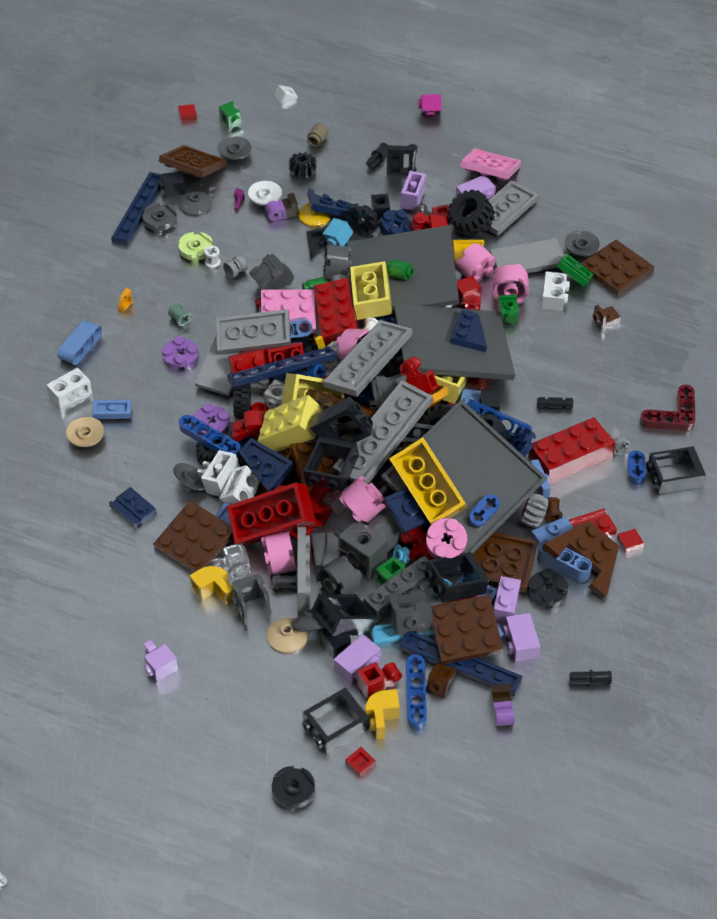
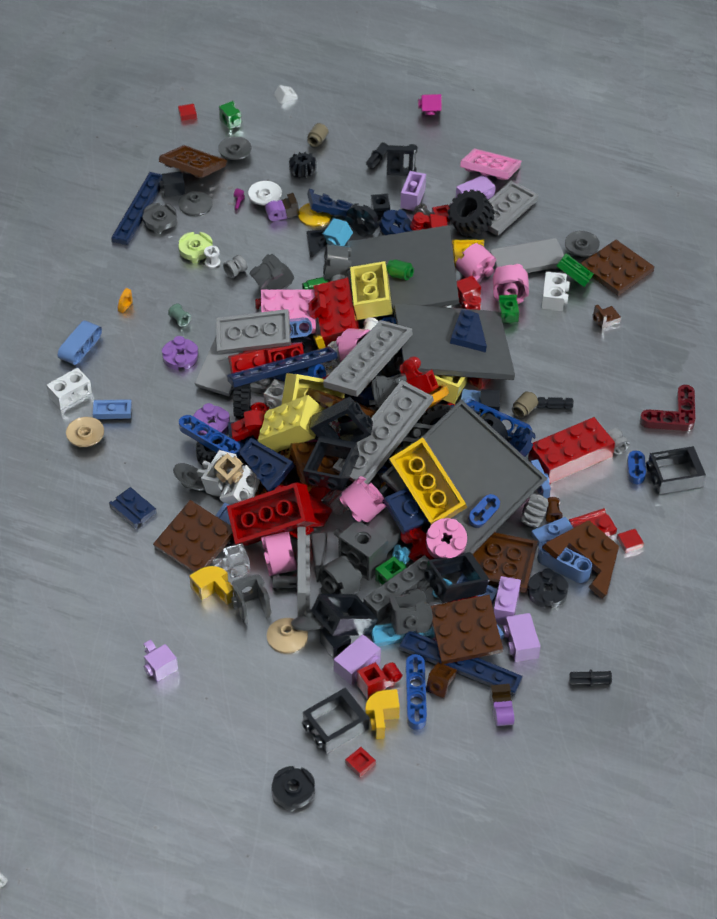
(224, 464): none -> tan brick
(317, 305): none -> red tile
(524, 404): none -> dark tan brick

